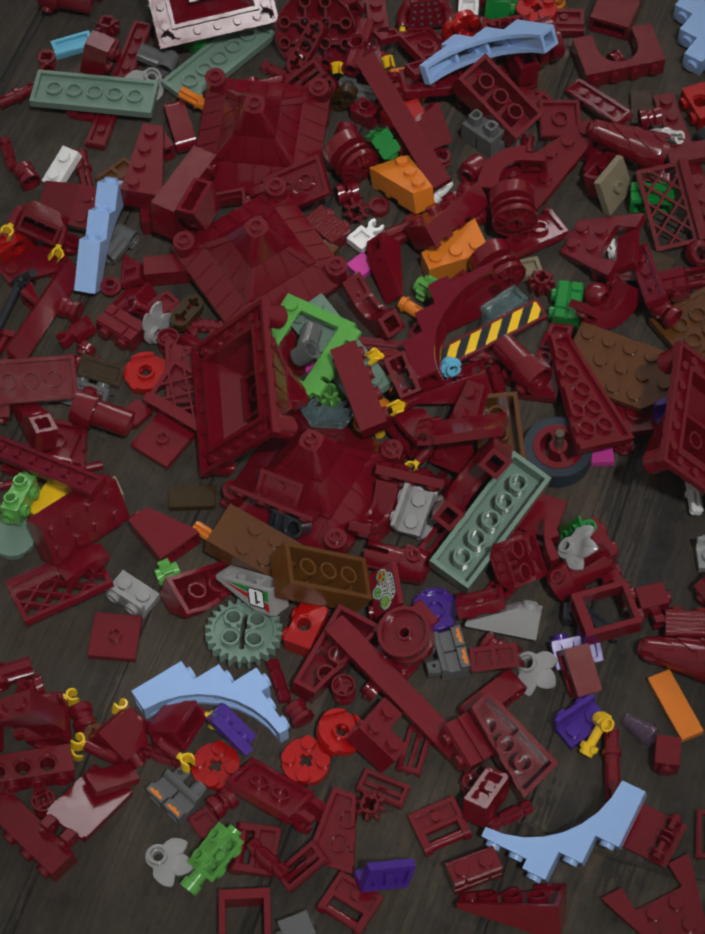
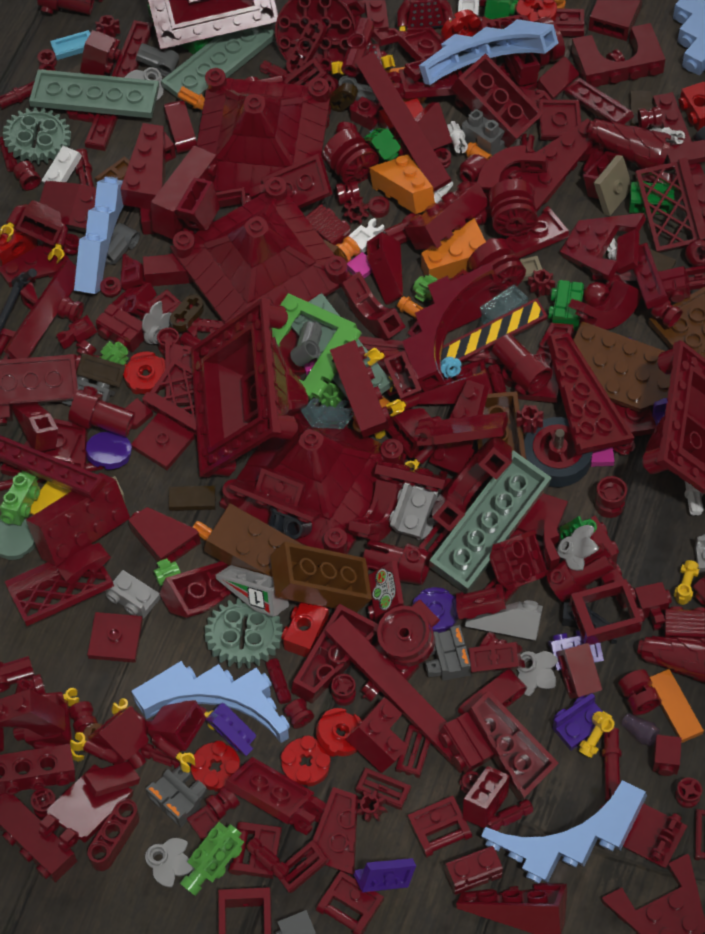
(22, 131): none -> sand green gear
(108, 450): none -> dark purple tile
(113, 823): none -> dark red beam
(115, 353): none -> bright green gear
(348, 248): none -> orange wheel
(458, 137): none -> white axle
(474, 149): none -> orange pin
(529, 419): none -> dark red gear
(558, 77): none -> dark red slope
(610, 497): none -> dark red wheel
(640, 694): none -> dark red wheel
(684, 592): none -> yellow bar
(690, 787): none -> dark red wheel

